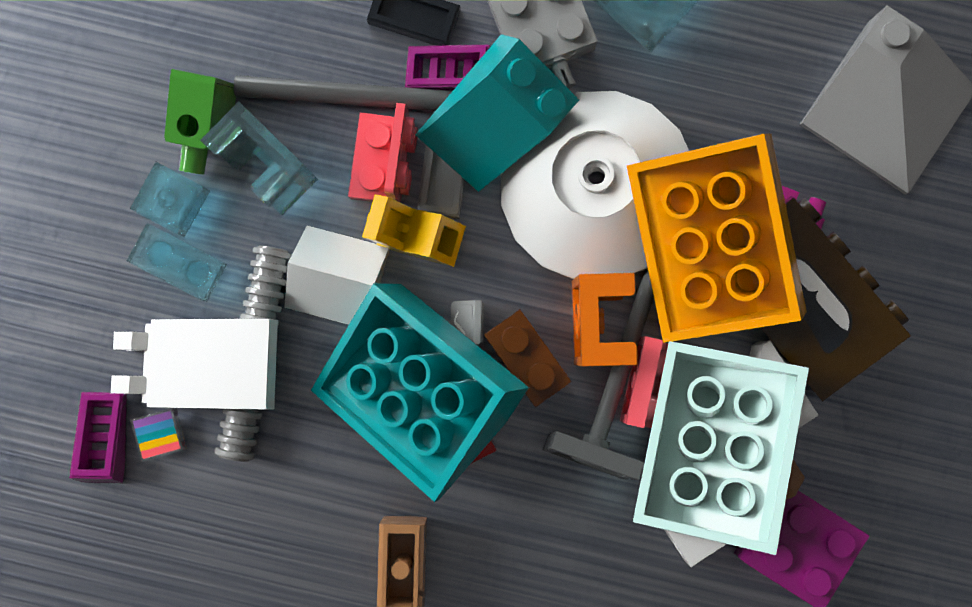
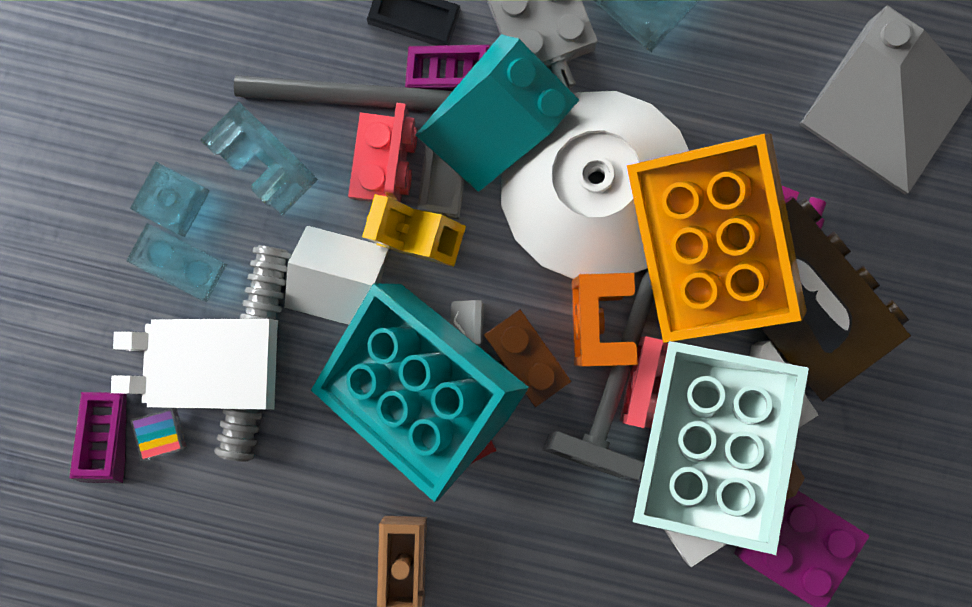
(195, 102): bright green torso -> none

